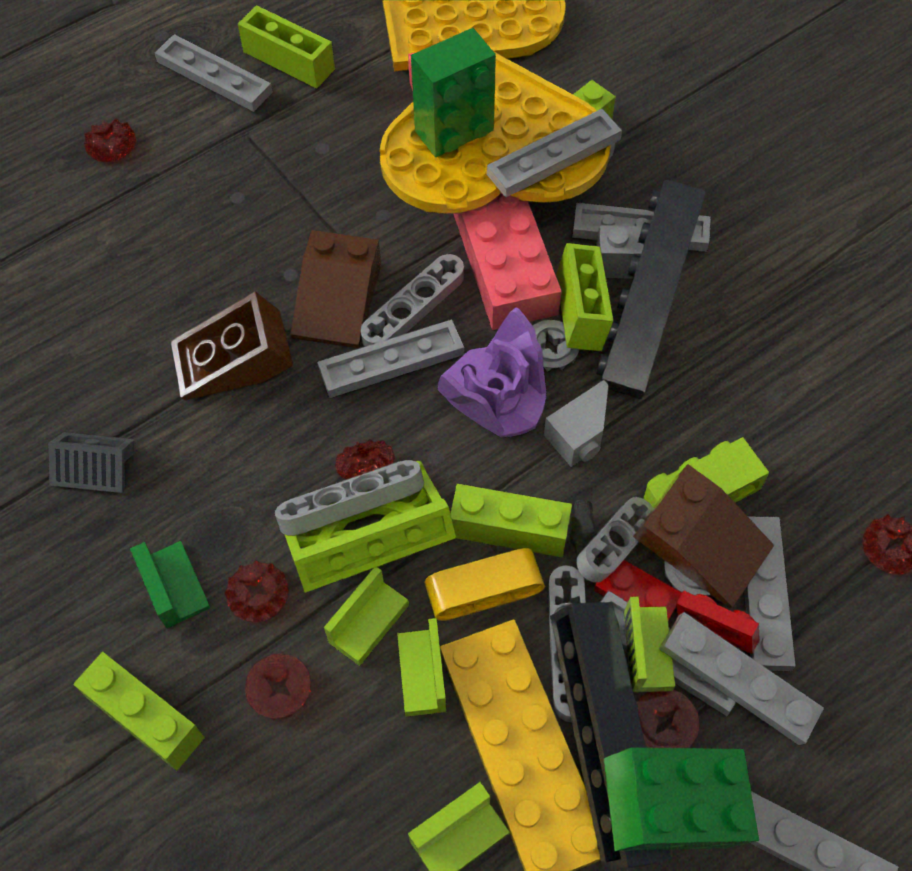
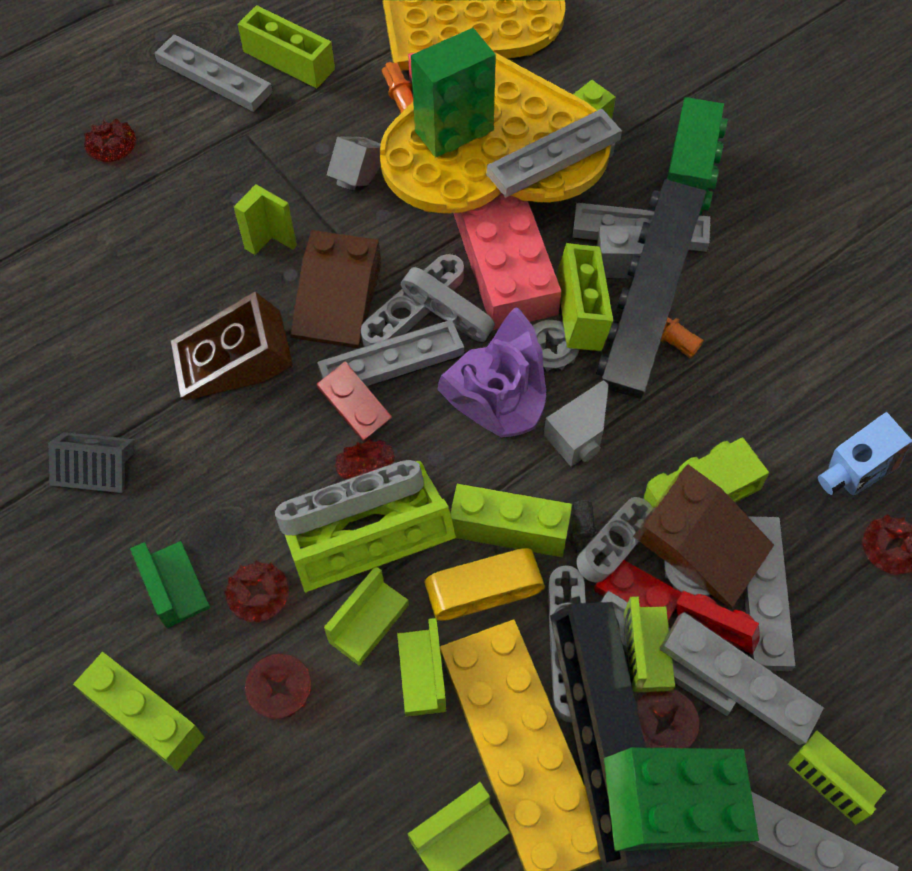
(262, 218): none -> lime panel
(354, 161): none -> light grey slope
(354, 401): none -> plate
(399, 87): none -> orange axle
(447, 304): none -> light grey beam
(681, 338): none -> orange axle
(698, 146): none -> green brick
(837, 778): none -> lime panel
(866, 457): none -> light blue torso

